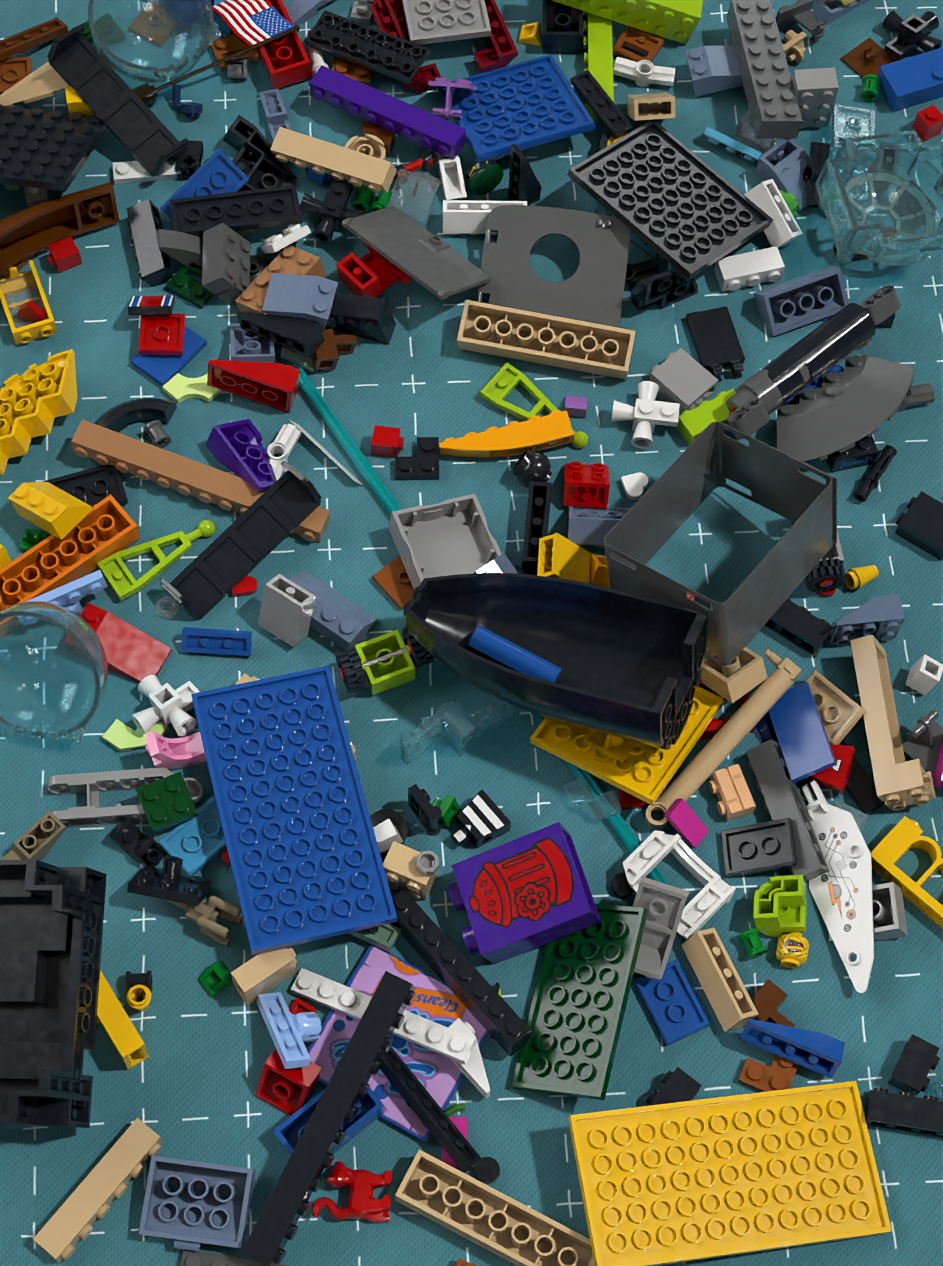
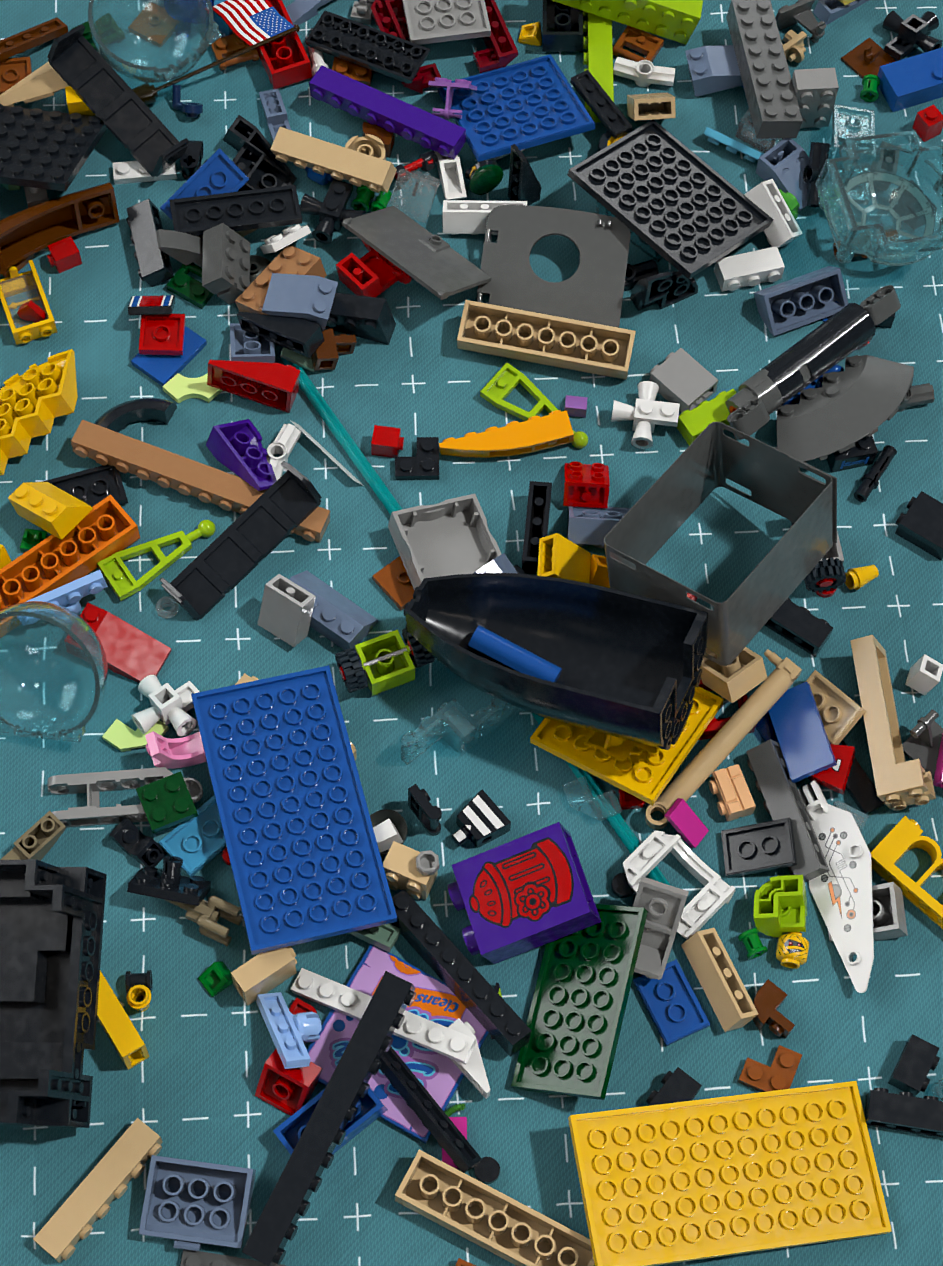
(157, 434): dark grey bush -> none
(217, 641): blue plate -> none
(236, 69): black tile -> none
(245, 587): red tile -> none
(360, 1199): red animal -> none
(449, 808): green tile -> none
(532, 467): black piece -> none
(634, 485): white tile -> none
(716, 341): black tile -> none
(801, 1046): blue slope -> none
(877, 617): sand blue slope -> none

